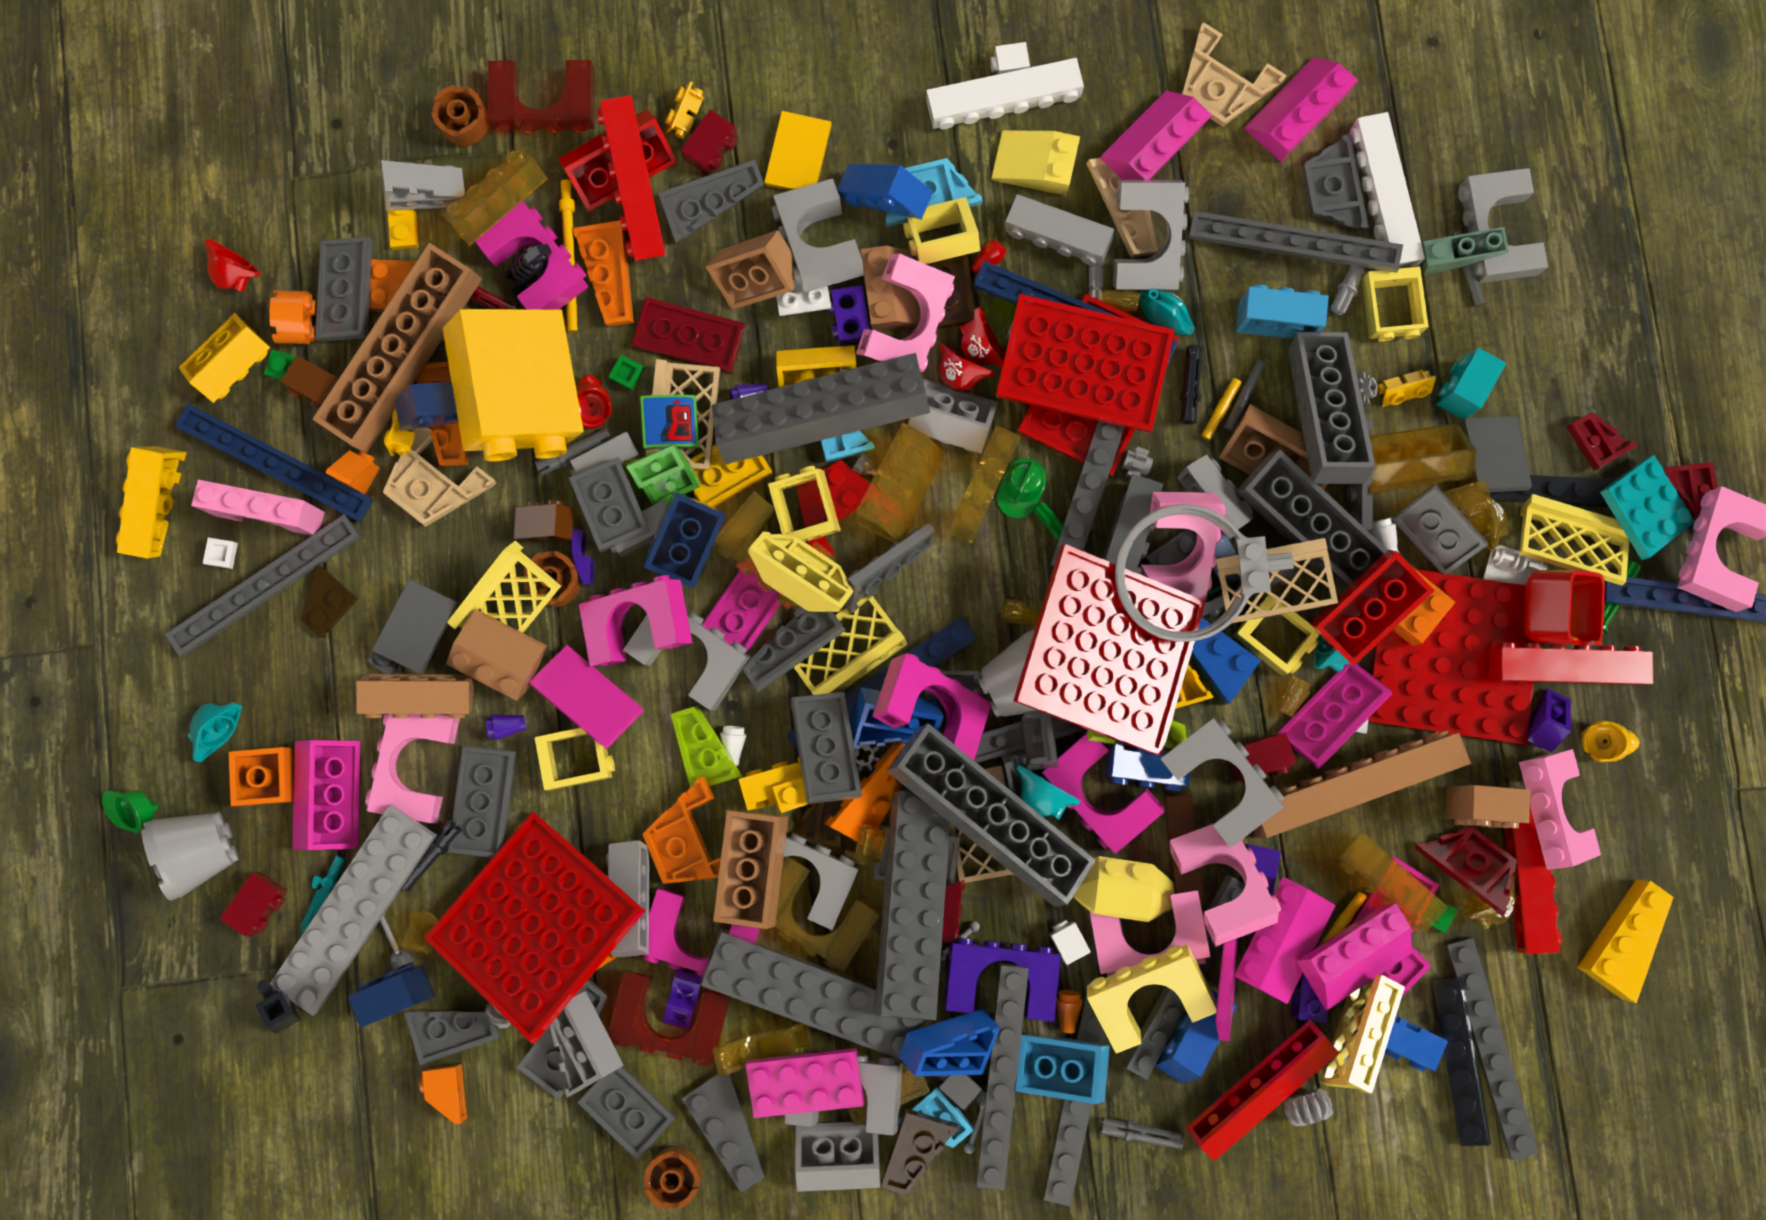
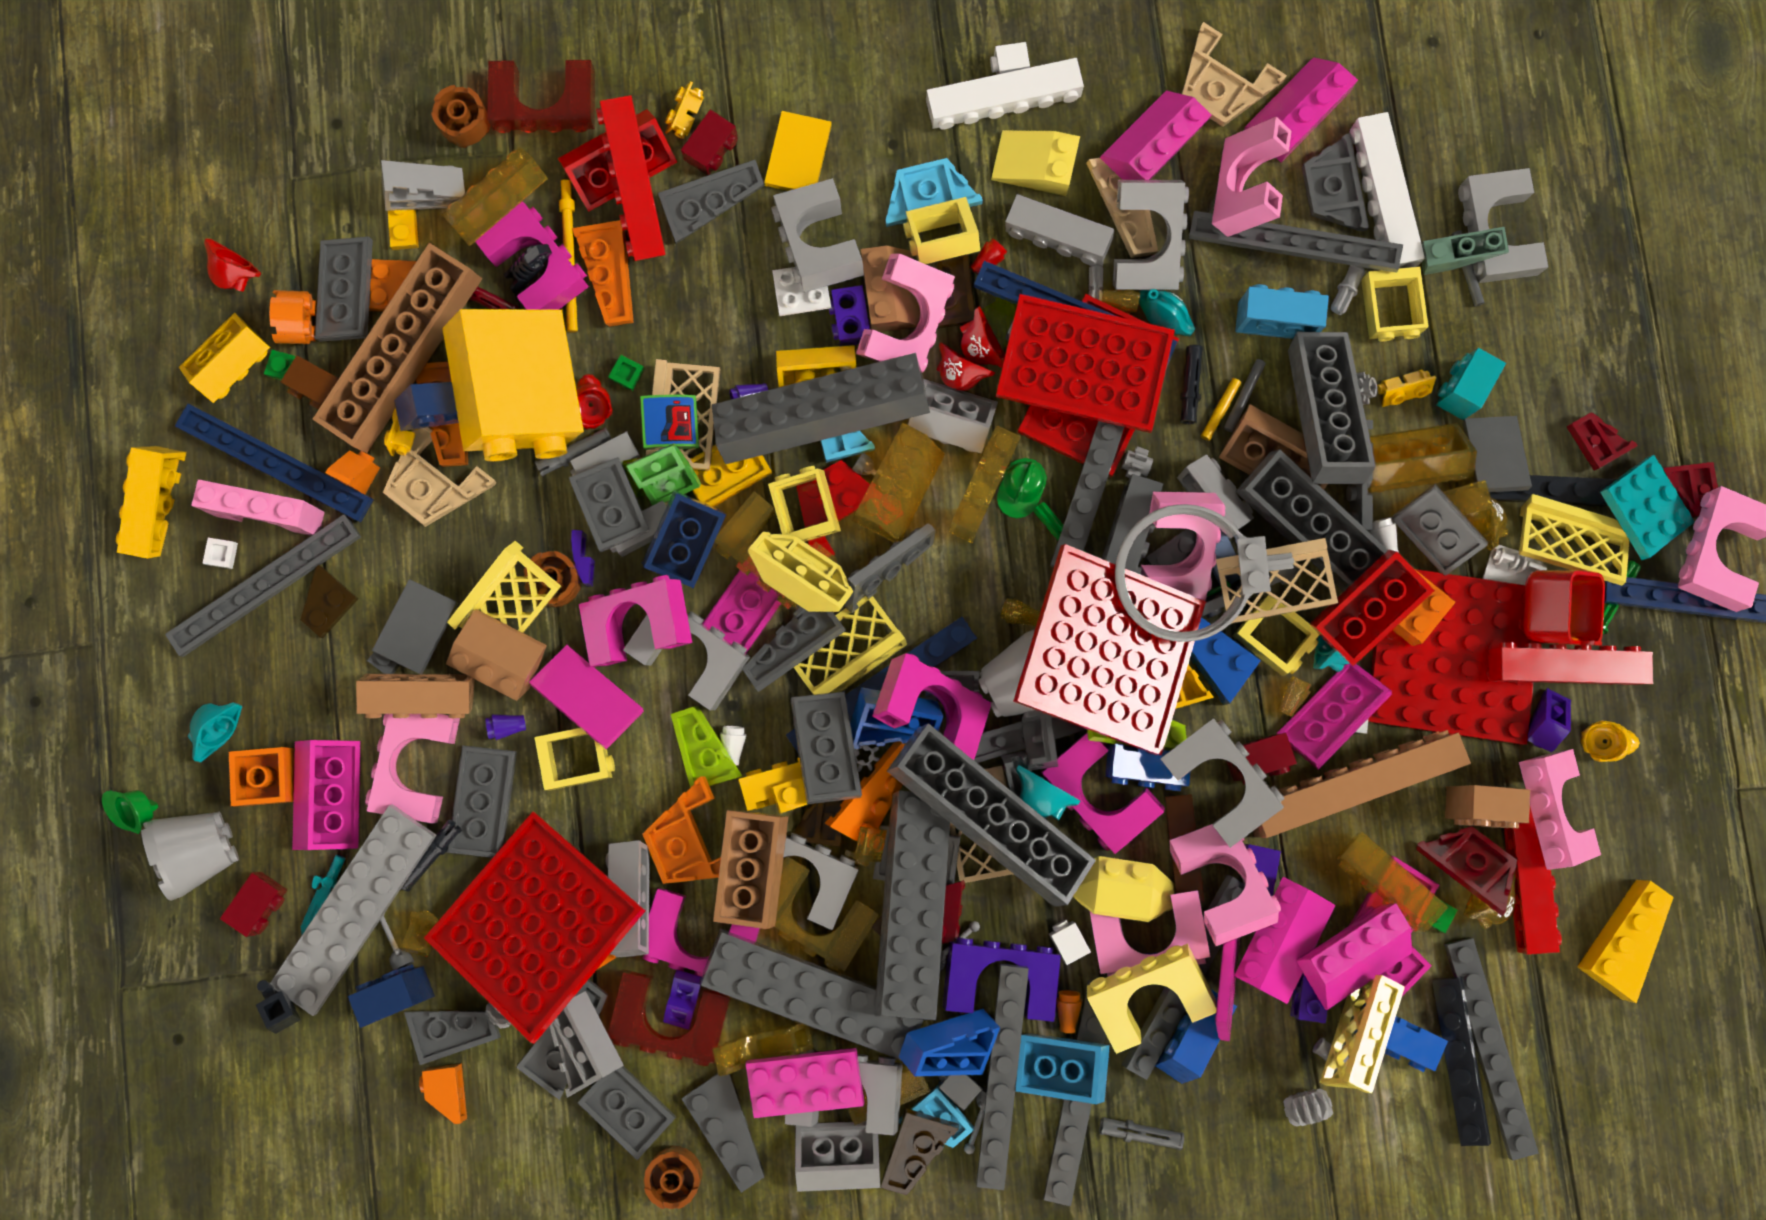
(544, 522): reddish brown brick -> none
(688, 335): dark red tile -> none
(753, 270): medium nougat slope -> none
(885, 189): blue wedge -> none
(1242, 153): none -> bright pink arch
(1261, 1090): red brick -> none
(1346, 916): yellow piece -> none

